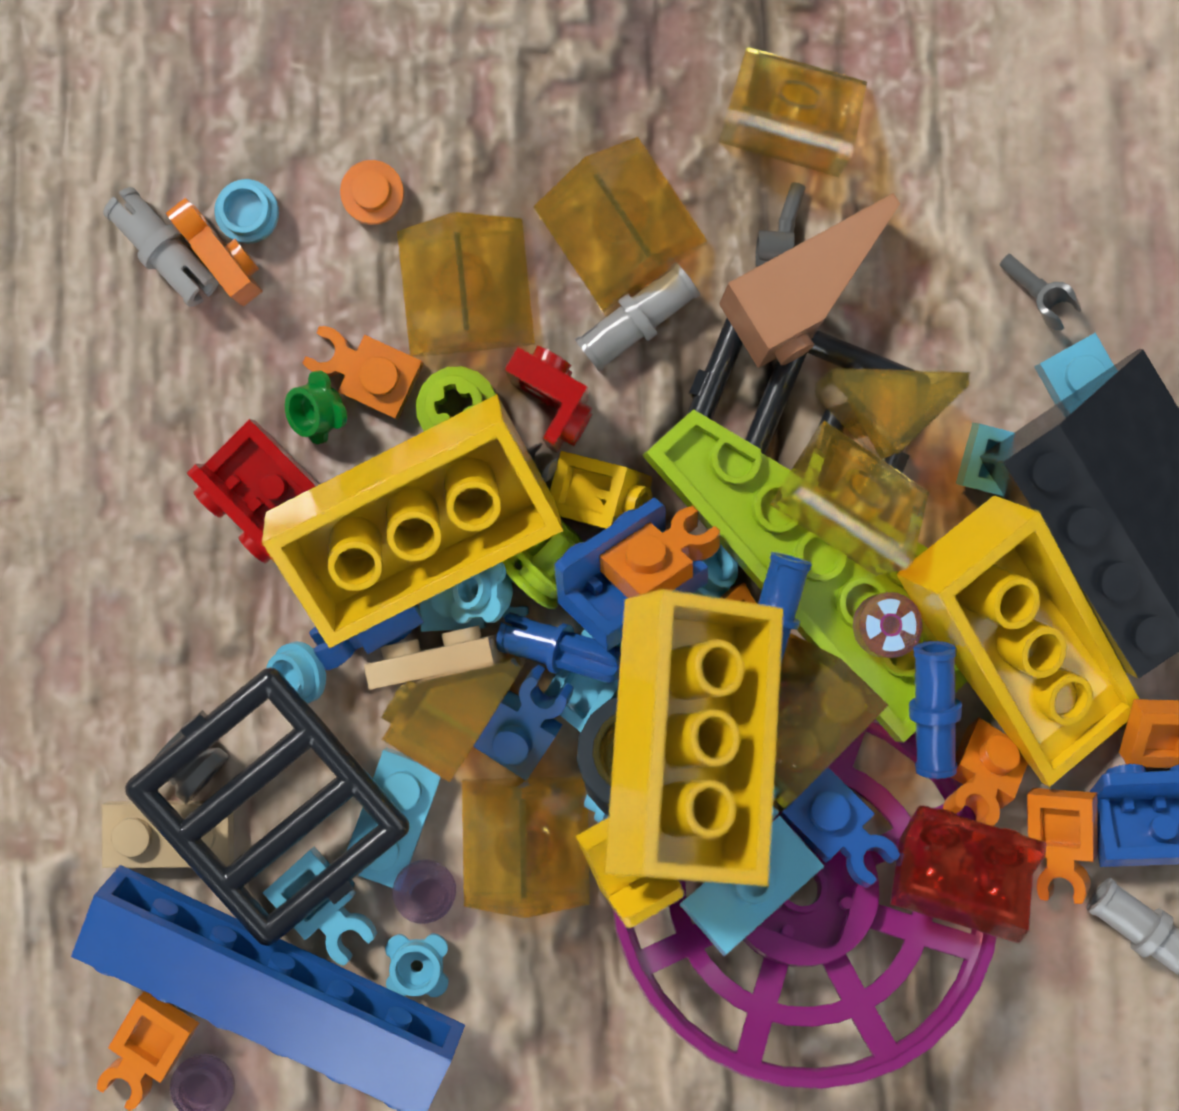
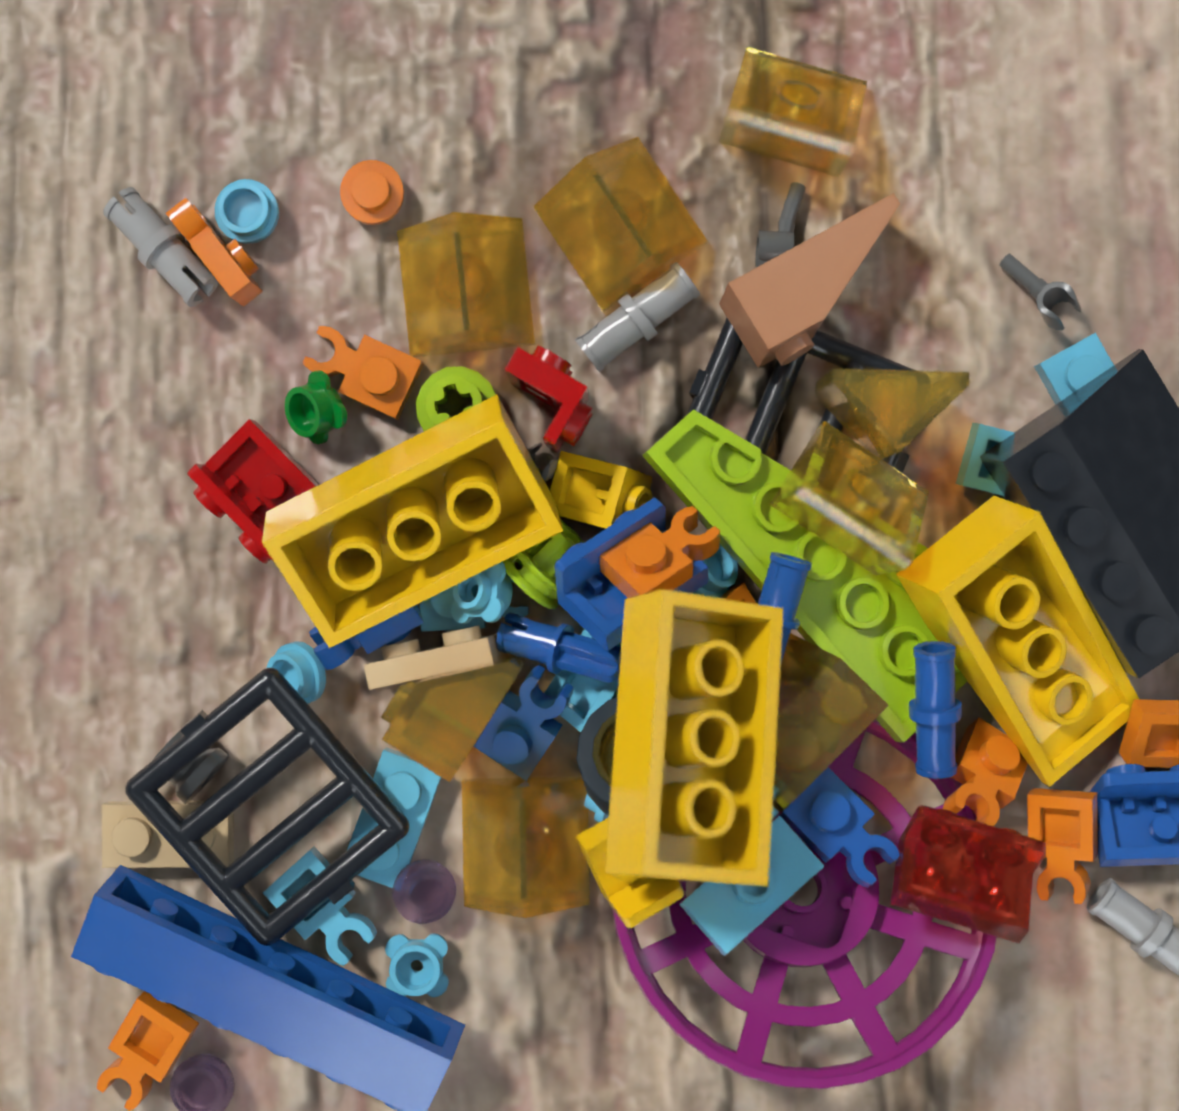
(887, 625): tile -> none

